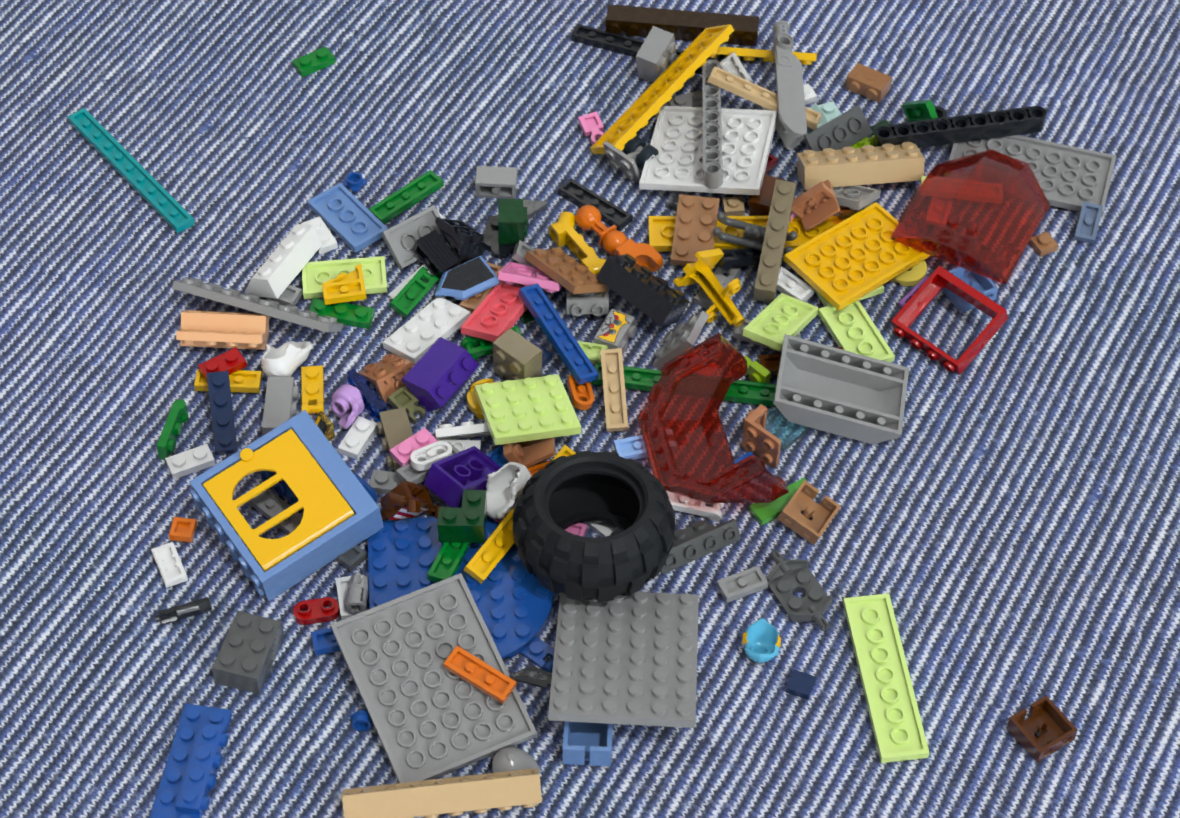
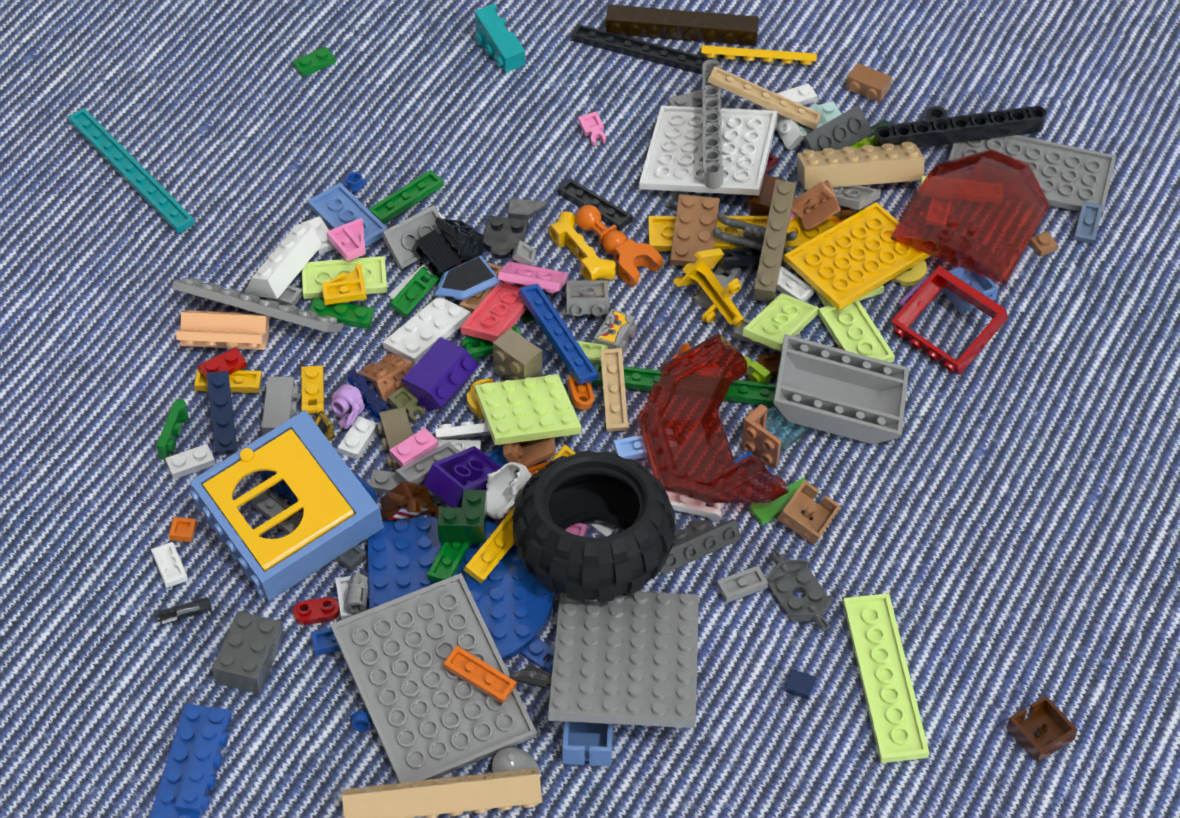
(284, 359): white piece -> none
(349, 239): none -> bright pink wing
(425, 456): white plate -> none
(496, 182): light grey brick -> none
(497, 40): none -> teal wedge
(511, 221): dark green brick -> none
(565, 270): medium nougat plate -> none
(634, 153): light grey plate -> none
(643, 289): black brick -> none
(656, 54): light grey brick -> none
(663, 88): yellow plate -> none
(681, 339): light grey plate -> none
(733, 65): white plate -> none
(733, 206): tan plate -> none
(761, 641): medium azure hair -> none
(788, 81): light grey piece -> none
(919, 110): green plate -> none

